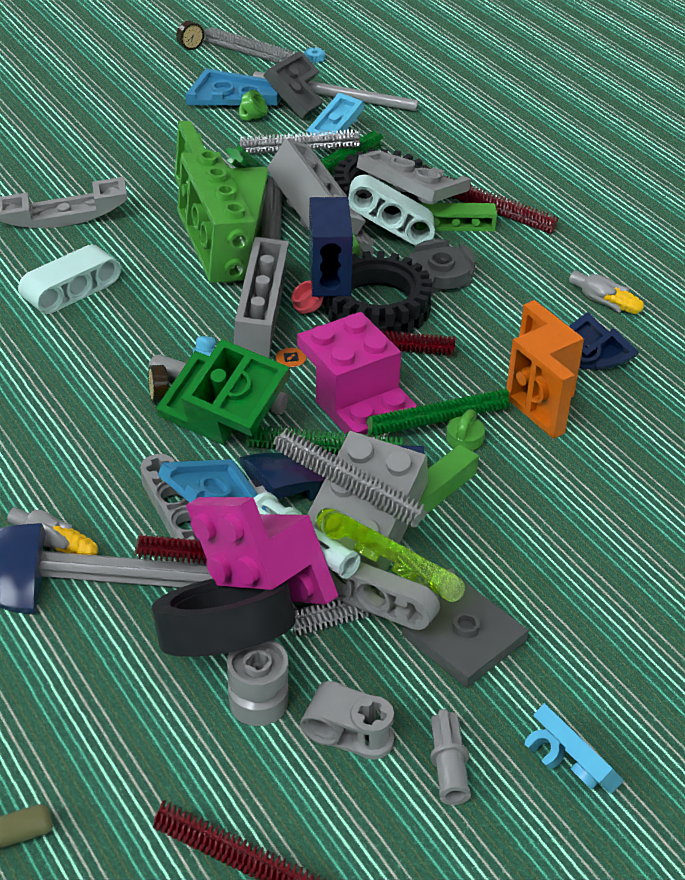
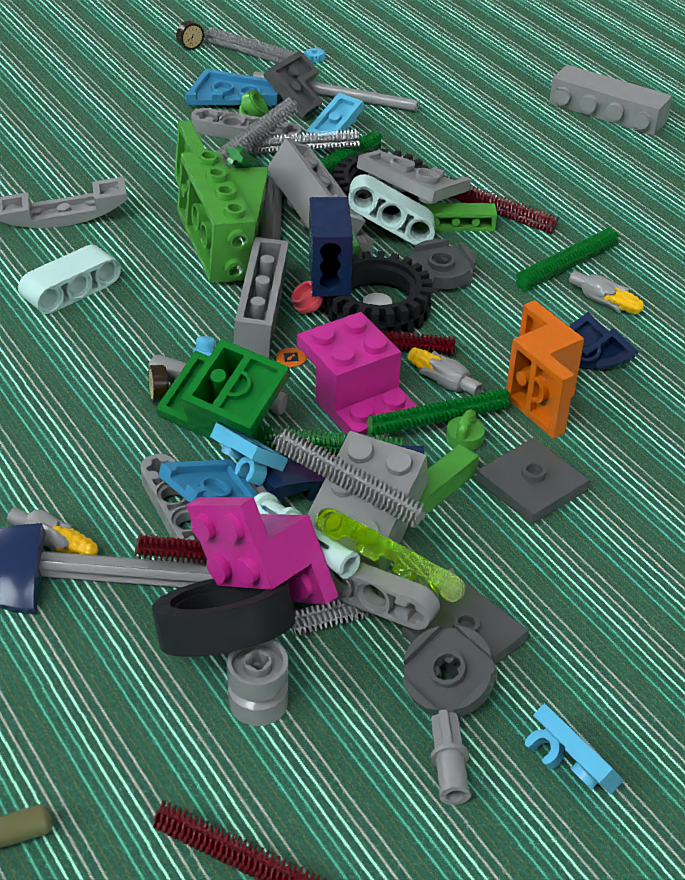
(230, 124): none -> light grey beam
(251, 453): none -> medium azure plate
(260, 127): none -> light grey axle
(344, 717): light grey piece -> none
(377, 299): none -> white sticker
(444, 371): none -> light grey piece
(449, 646): none -> dark grey plate
(532, 480): none -> dark grey plate
(567, 259): none -> green axle
(610, 99): none -> light grey brick

